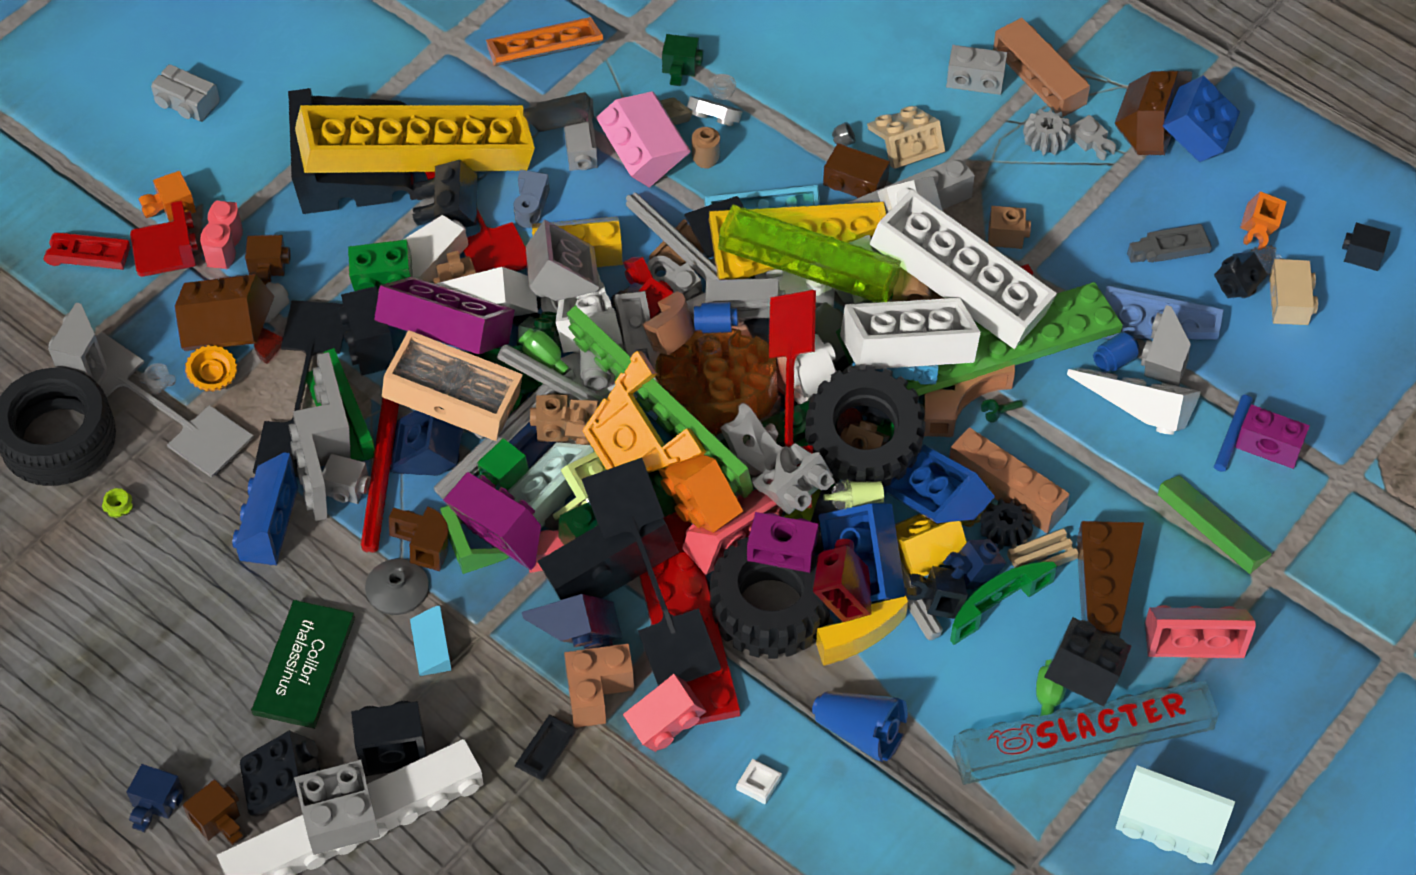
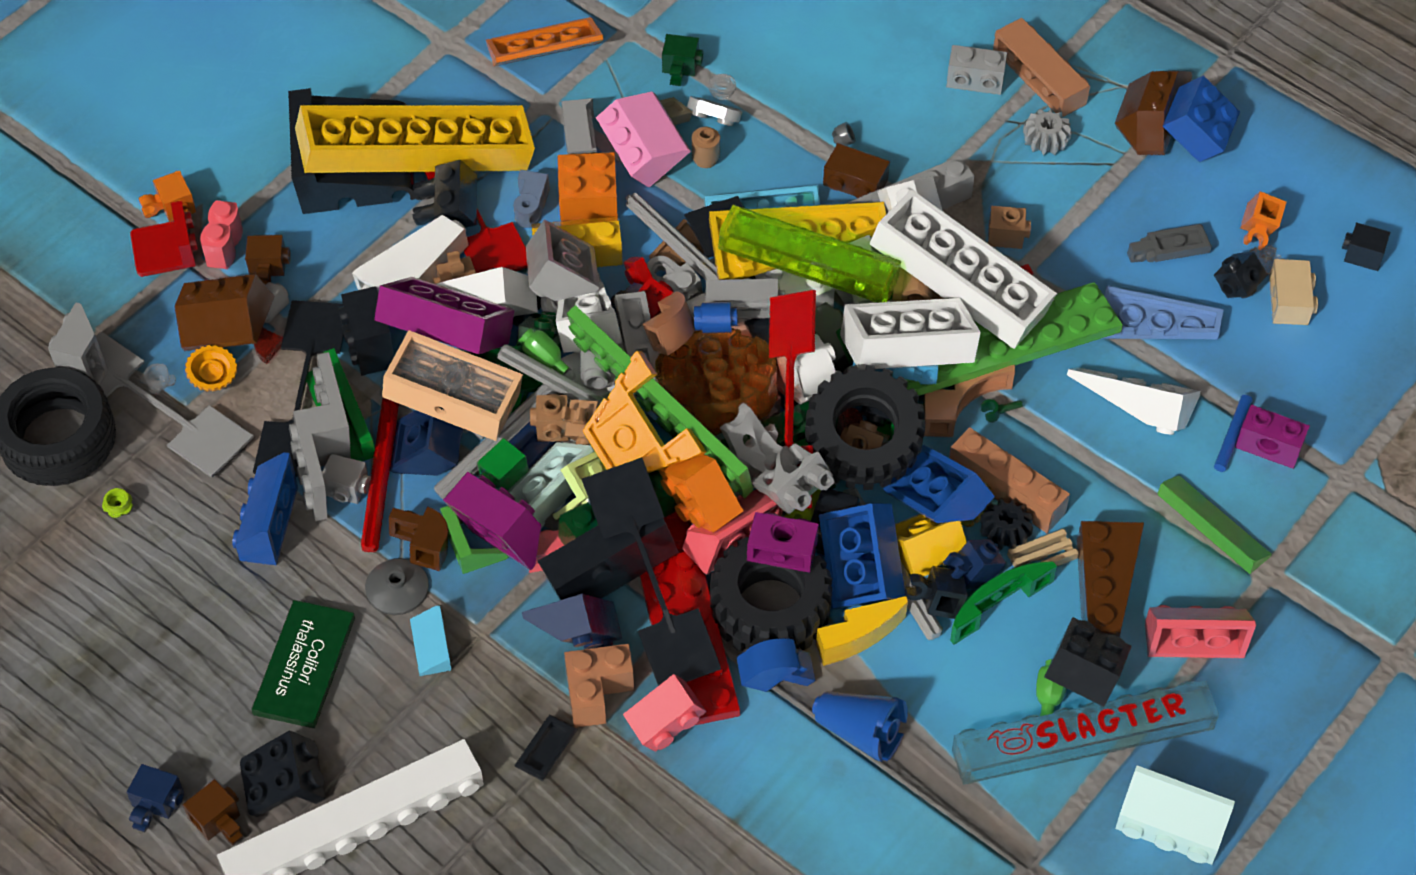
(87, 251): red plate -> none
(185, 93): light grey brick -> none
(336, 807): light grey slope -> none
(379, 263): green brick -> none
(388, 736): black brick -> none
(559, 112): clear smoke panel -> none
(587, 186): none -> orange brick
(758, 781): white tile -> none
(774, 661): none -> blue brick
(843, 582): dark red torso -> none
(854, 494): piece -> none
(909, 135): tan bracket -> none
(1091, 134): light grey plate -> none
(1116, 352): blue brick -> none
(1169, 351): light grey slope -> none

